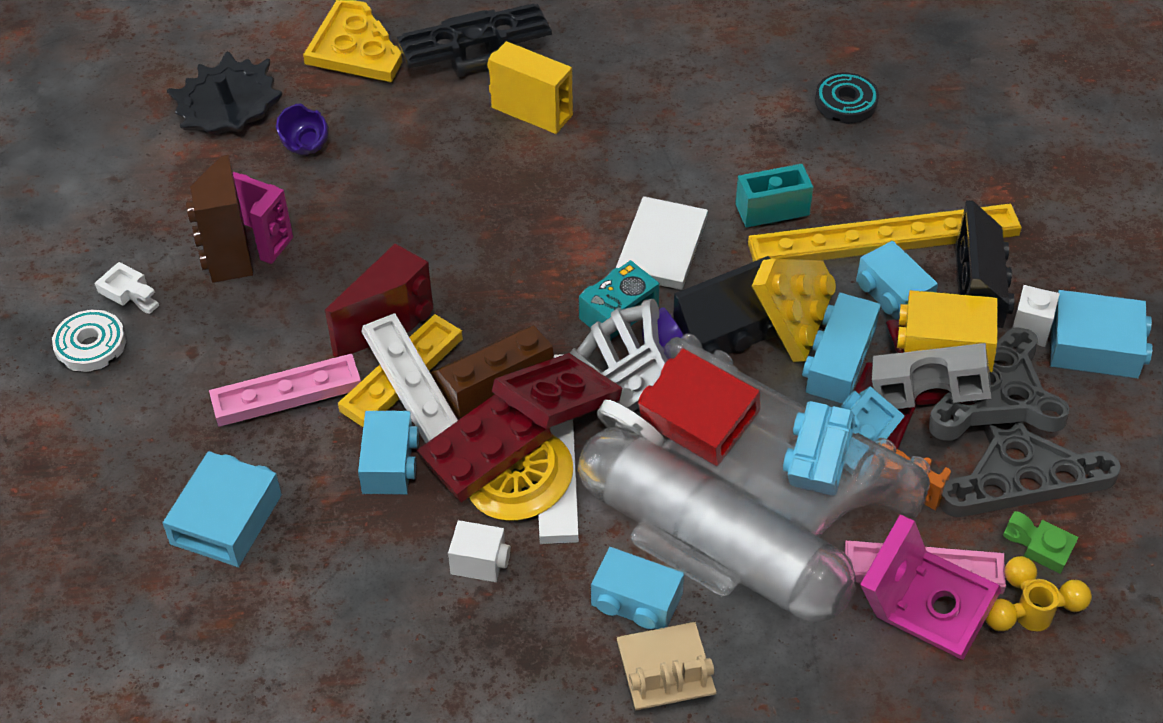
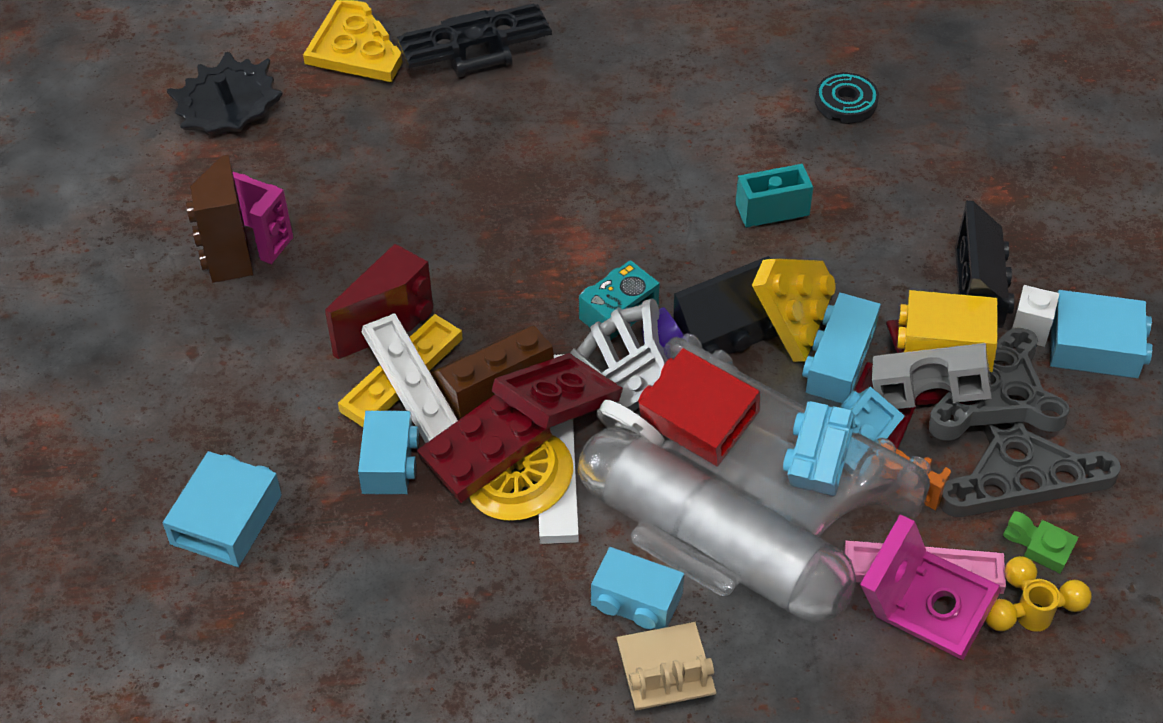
(83, 325): white tile -> none
(125, 283): white plate -> none
(284, 390): bright pink plate -> none
(302, 129): dark purple hair -> none
(478, 551): white brick -> none
(530, 87): yellow brick -> none
(664, 240): white tile -> none
(866, 236): yellow tile -> none
(889, 276): medium azure brick -> none

